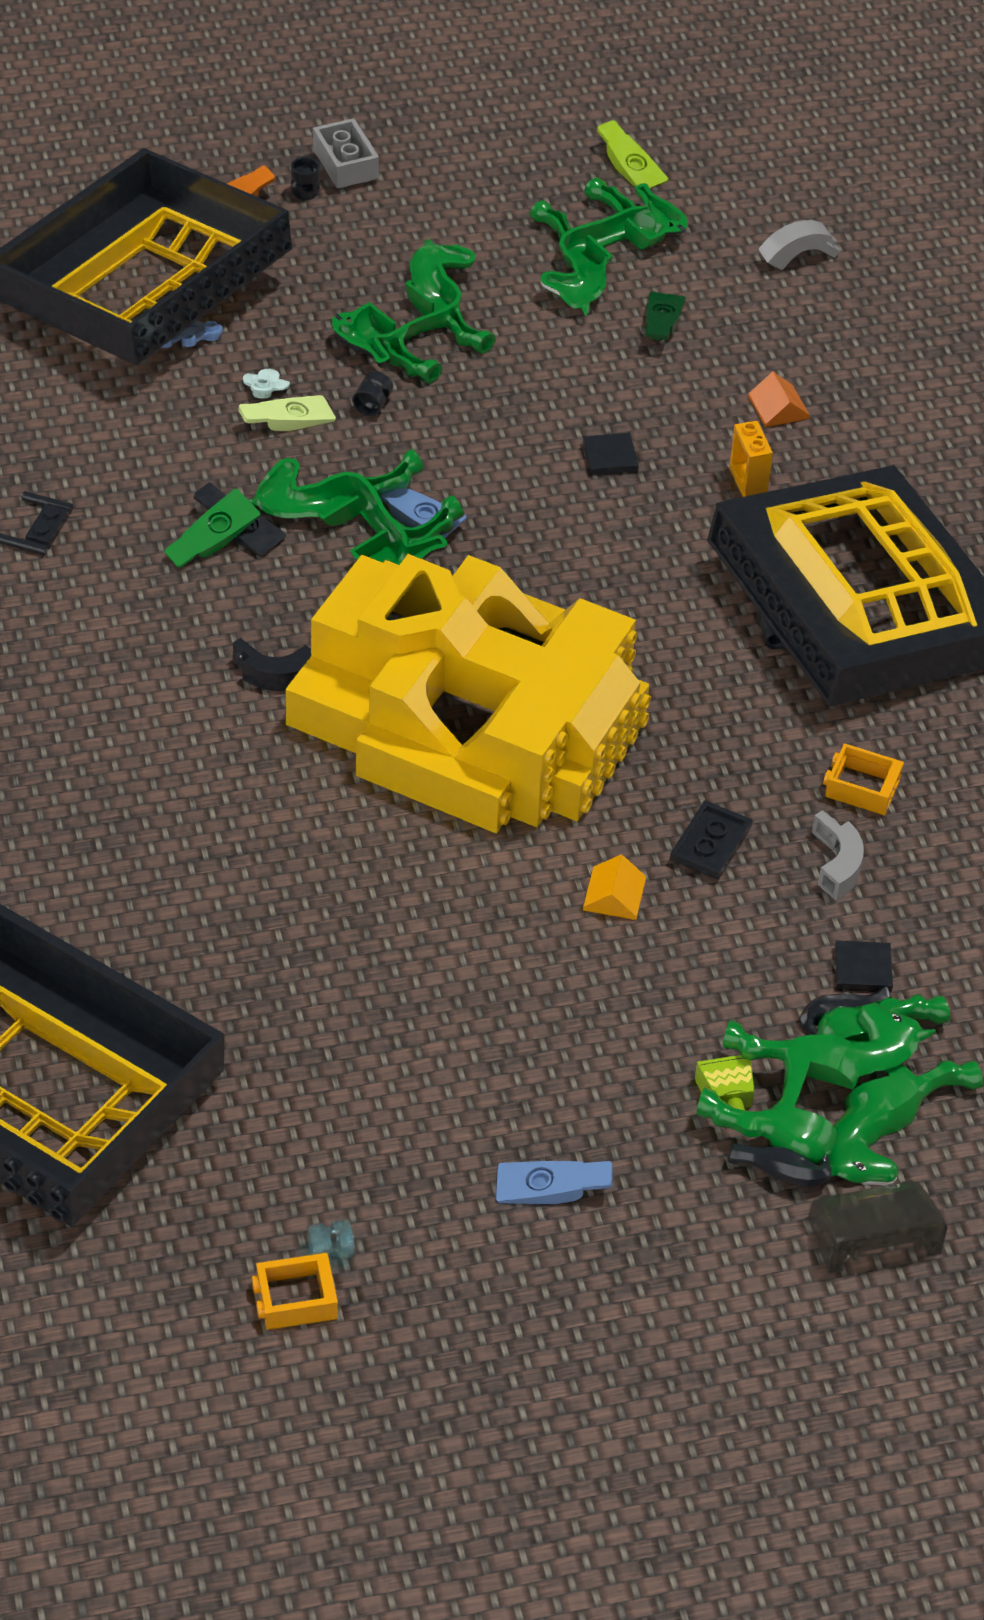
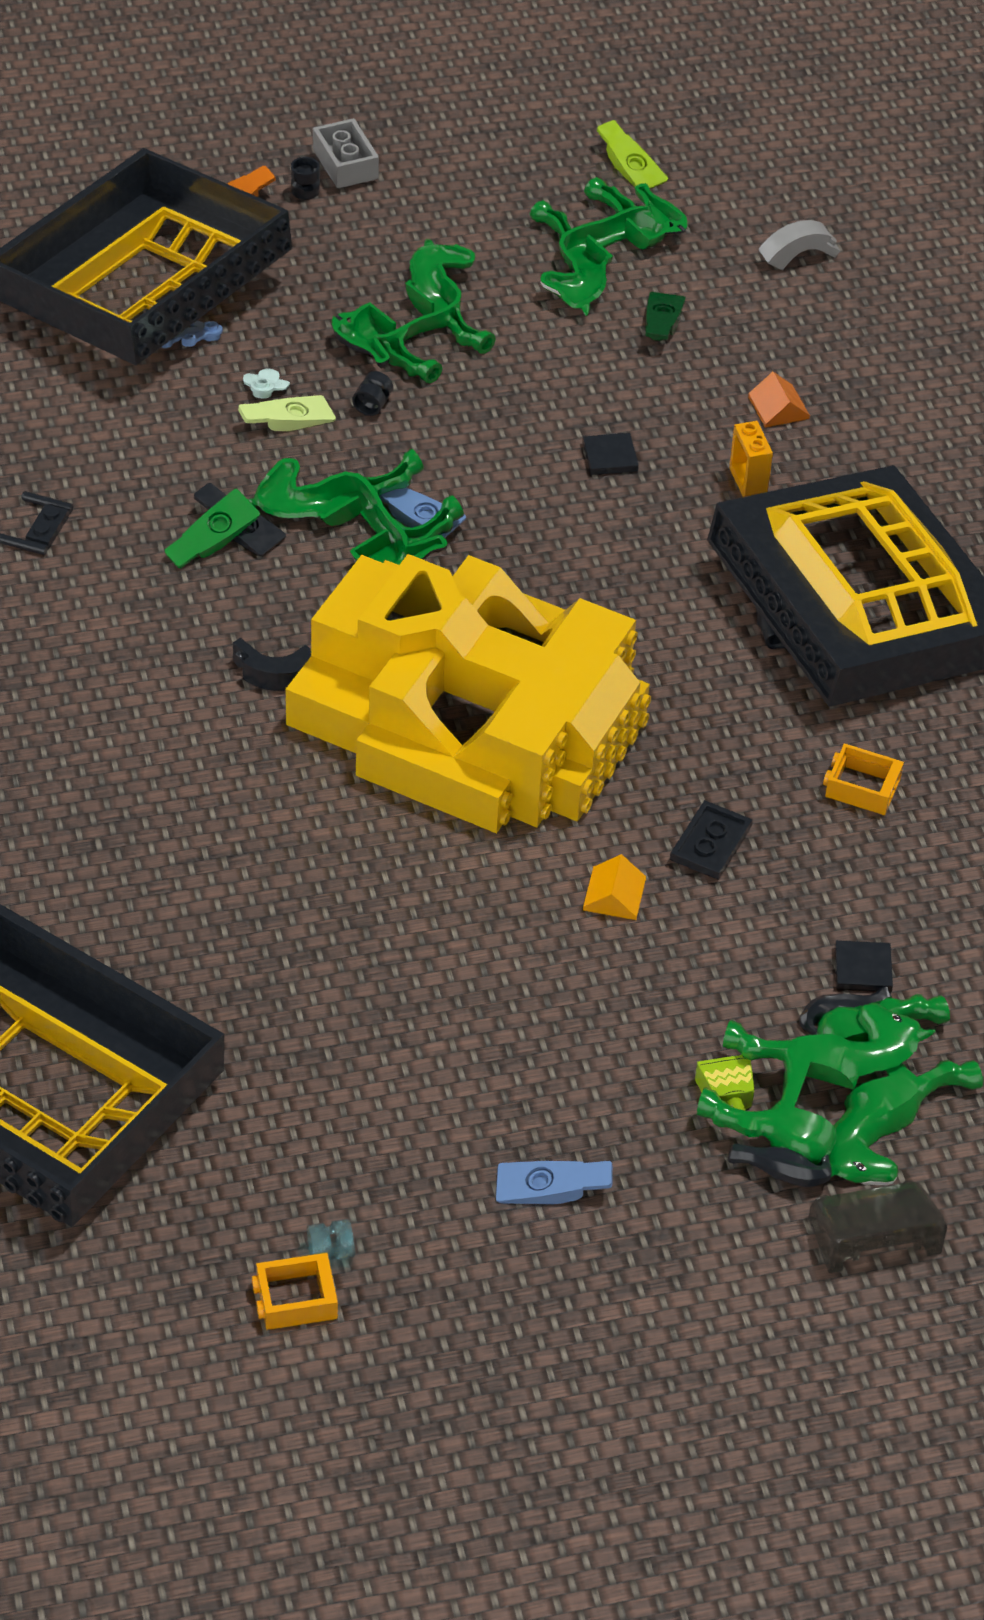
(843, 871): light grey arch -> none

